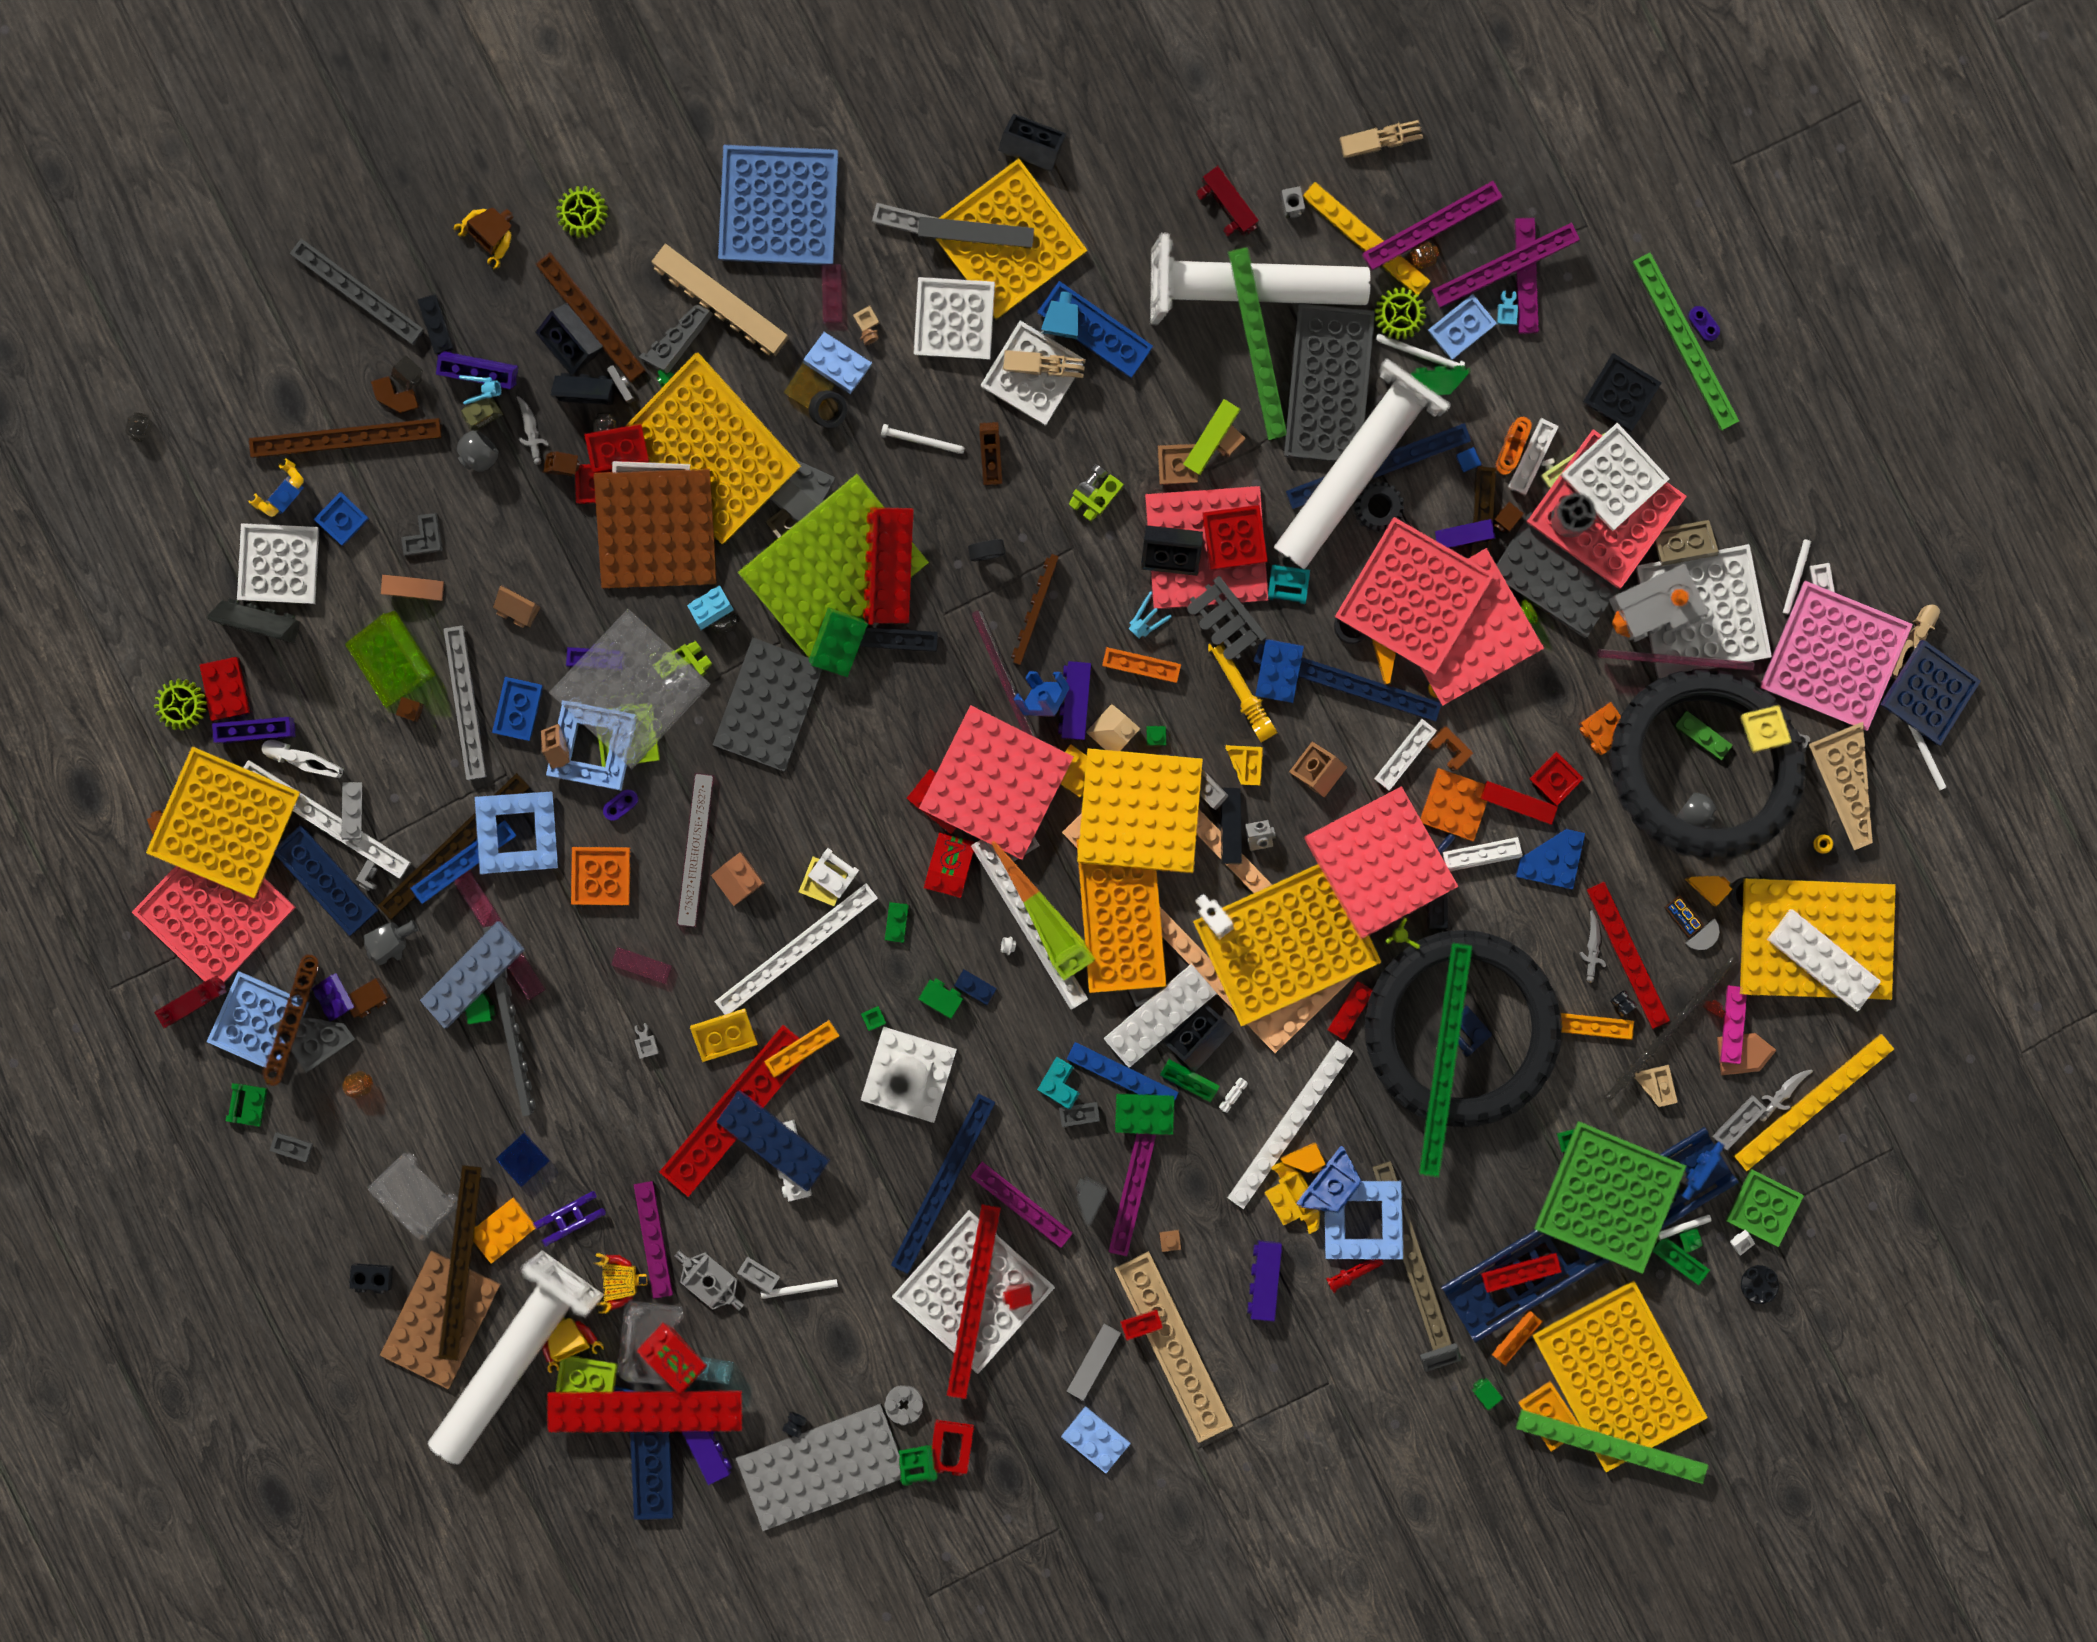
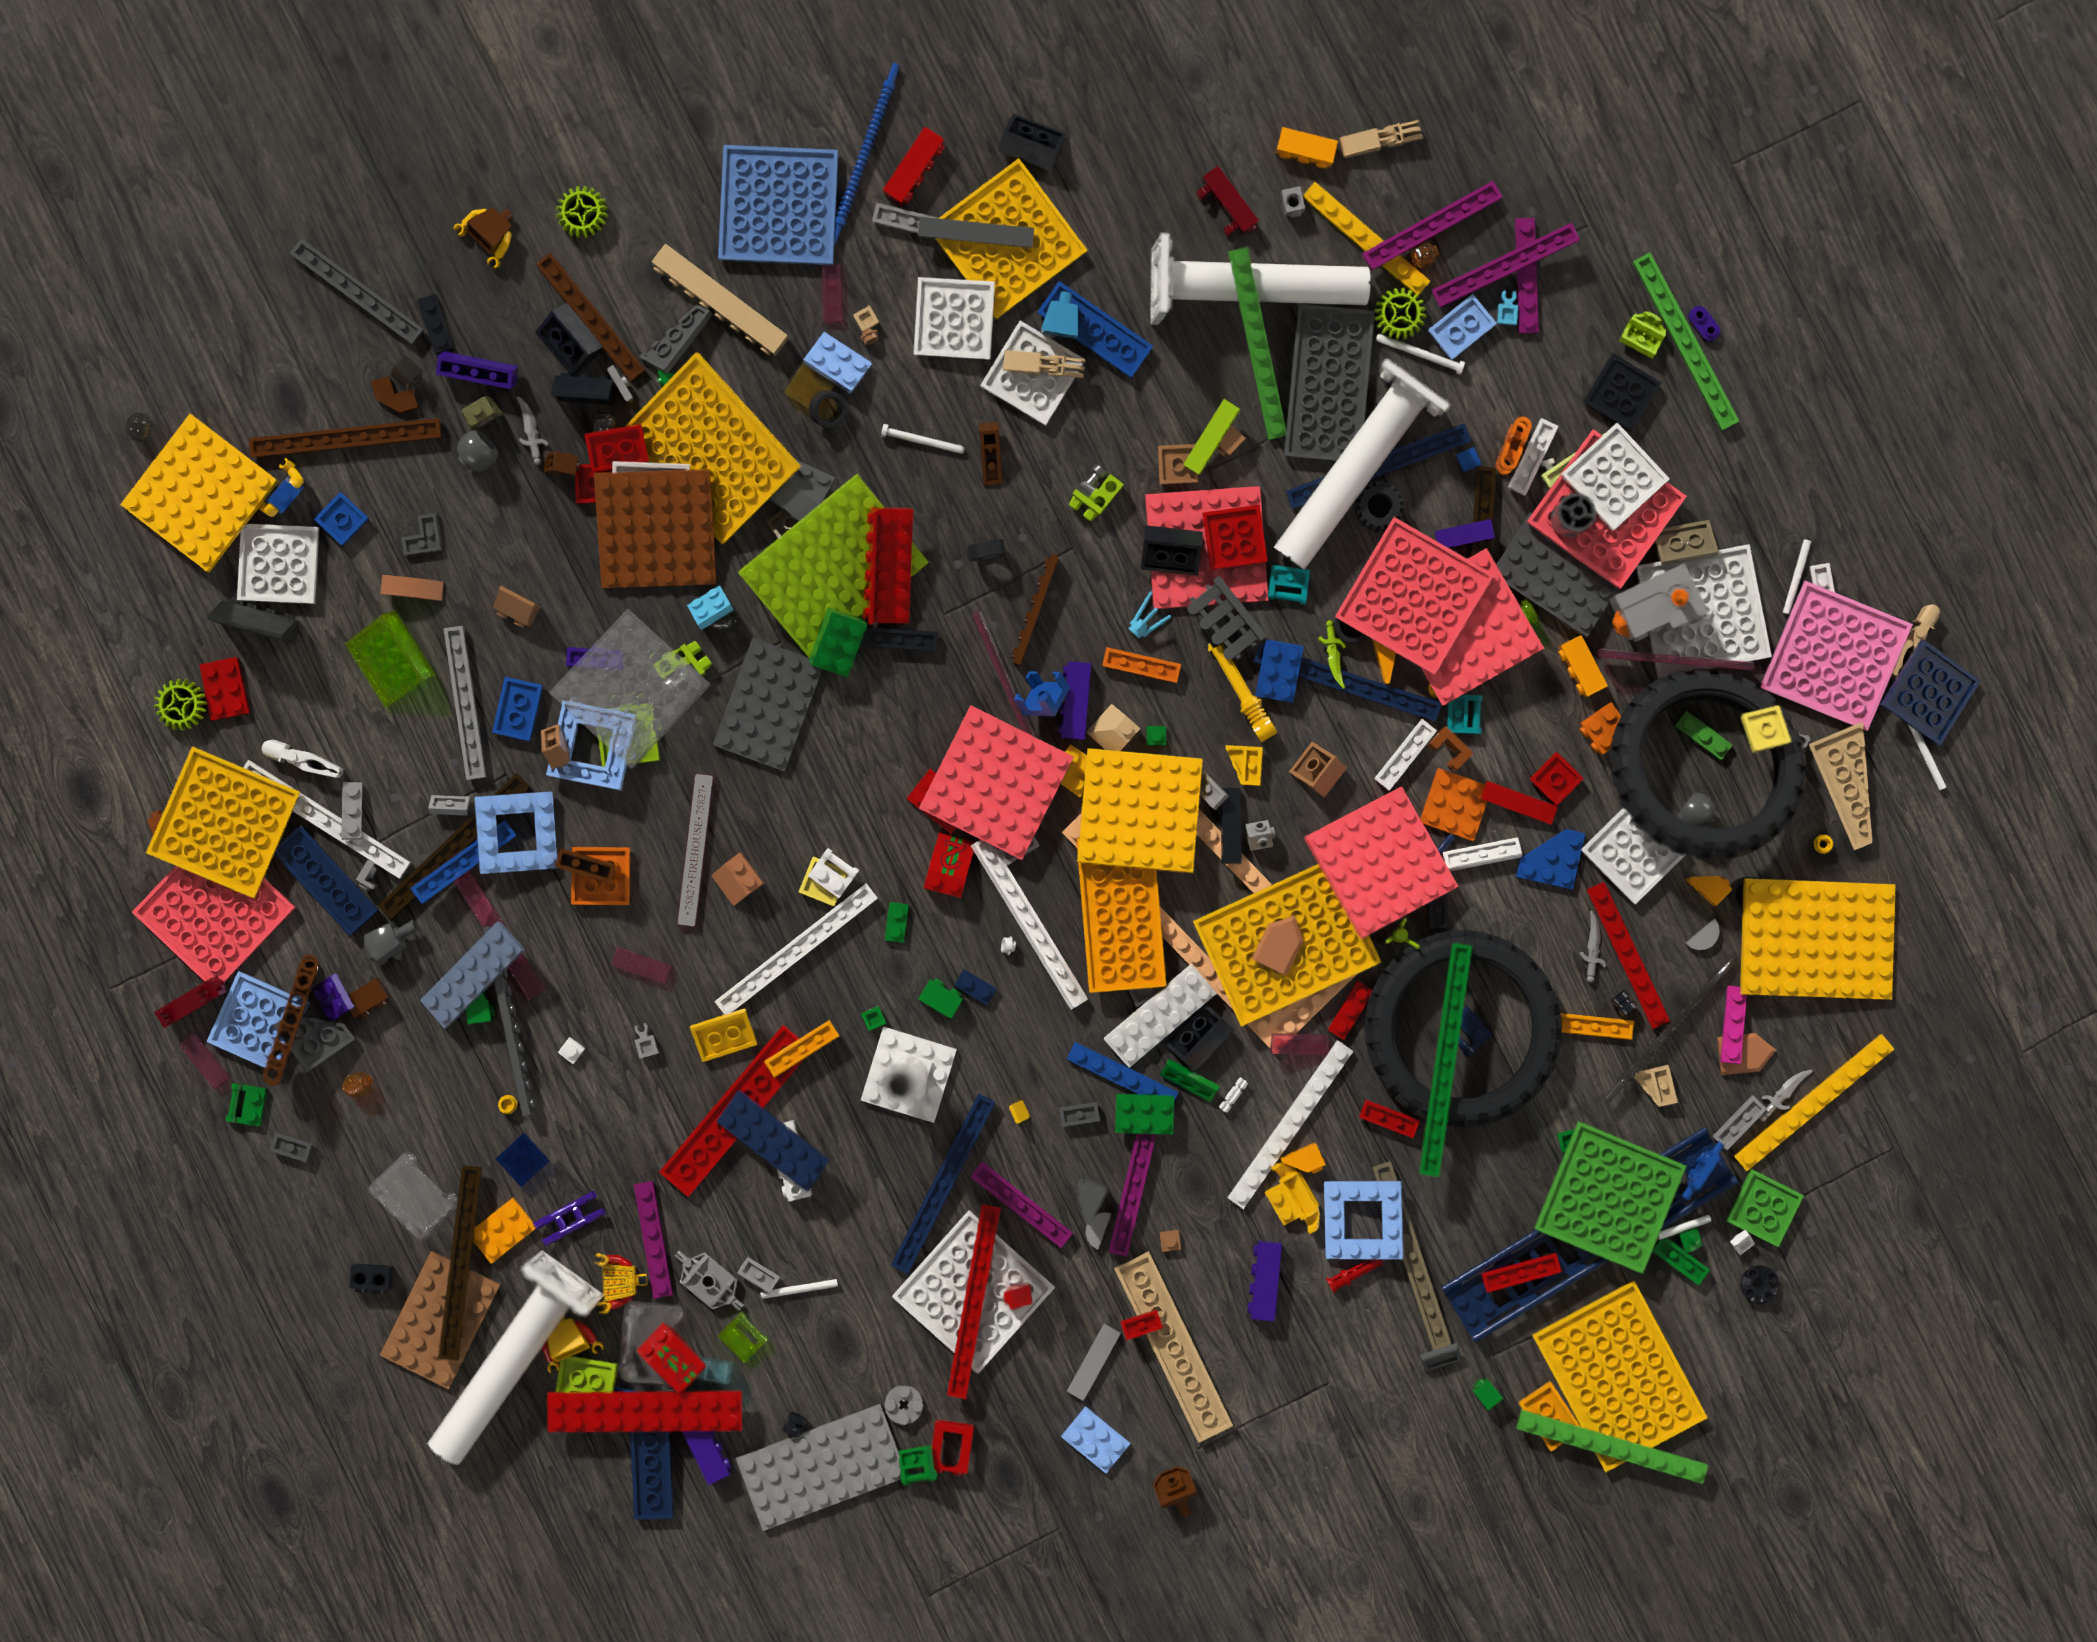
(199, 493): none -> yellow plate
(204, 1060): none -> clear pink tile
(253, 730): dark purple brick -> none
(409, 709): reddish brown brick -> none
(449, 805): none -> light grey plate
(489, 389): medium azure plant -> none
(507, 1104): none -> yellow plate
(571, 1050): none -> white plate
(586, 865): none -> reddish brown brick
(620, 804): dark purple plate -> none
(738, 1341): none -> clear neon green plate
(888, 86): none -> blue hose
(913, 166): none -> red brick
(1019, 1111): none -> yellow slope
(1054, 1084): teal plate -> none
(1060, 940): lime plate -> none
(1097, 1228): none -> light grey tile
(1175, 1487): none -> reddish brown piece
(1219, 923): white torso -> none
(1279, 945): none -> nougat tile
(1299, 1044): none -> clear pink tile
(1306, 147): none -> light orange brick
(1332, 1185): wing -> none
(1334, 655): none -> lime piece
(1389, 1118): none -> red plate
(1441, 380): green slope -> none
(1458, 714): none -> teal plate
(1507, 518): reddish brown brick -> none
(1517, 1337): orange plate -> none
(1582, 666): none -> light orange brick
(1629, 857): none -> white plate
(1644, 333): none -> lime slope
(1684, 916): tile -> none
(1715, 1008): clear red plate -> none
(1823, 960): white plate -> none

